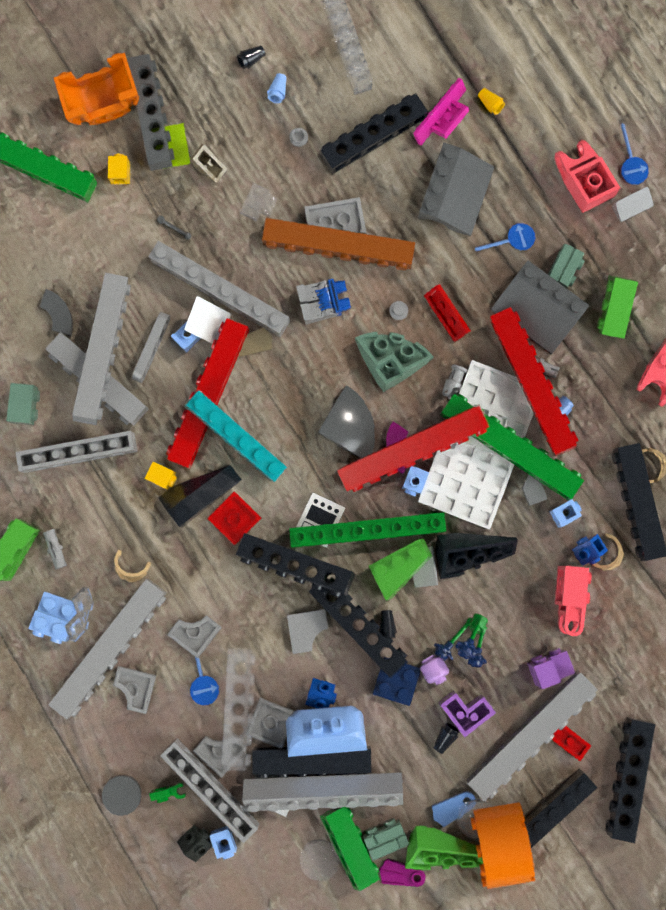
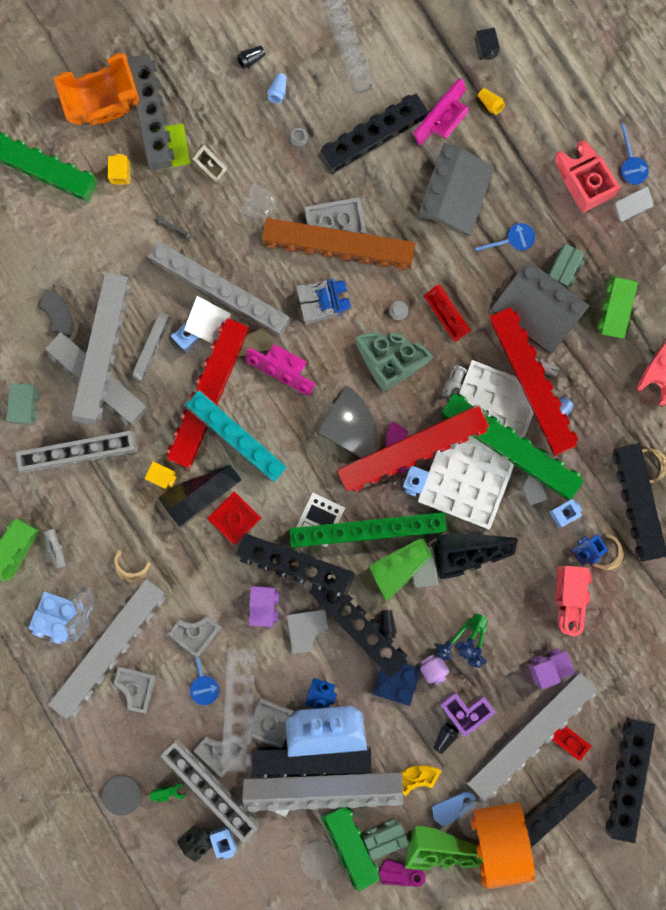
(263, 606): none -> medium lavender brick
(281, 366): none -> dark pink bracket
(419, 776): none -> yellow tile
(487, 44): none -> black brick

